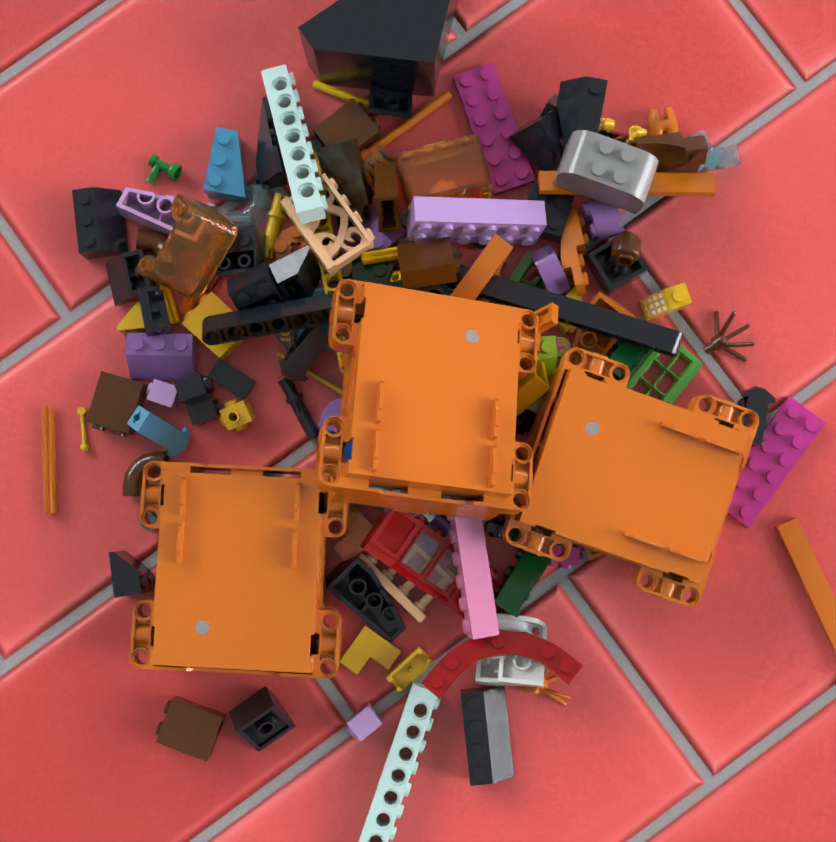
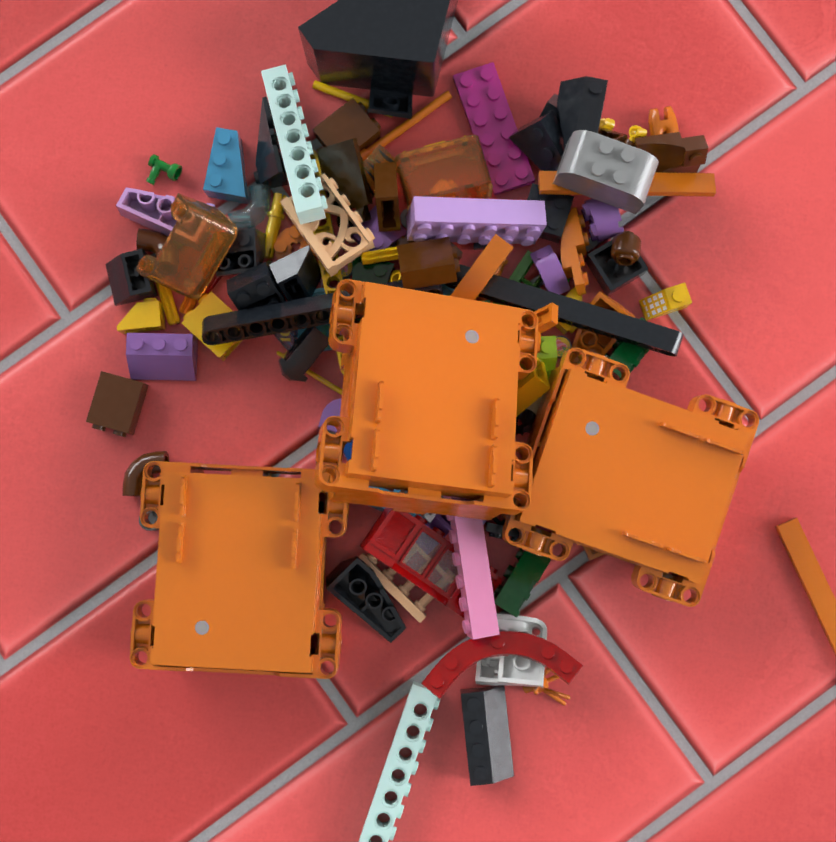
(49, 460): orange axle -> none
(82, 411): yellow hinge -> none
(98, 222): black slope -> none
(129, 575): black slope -> none
(154, 311): black hinge -> none
(160, 431): dark azure piece -> none
(163, 394): lavender brick -> none
(190, 728): reddish brown brick -> none
(197, 394): black brick -> none
(231, 379): black tile -> none
(241, 409): yellow brick -> none
(261, 719): black slope -> none
(299, 408): black pin -> none
(358, 528): orange plate -> none
(364, 722): lavender brick -> none
(369, 645): yellow tile -> none
(409, 668): yellow hinge -> none
(574, 558): dark pink brick -> none
(680, 382): bright green piece -> none
(720, 157): clear light blue cylinder -> none
(721, 342): reddish brown plant -> none
(758, 400): black piece -> none
(769, 464): dark pink plate -> none

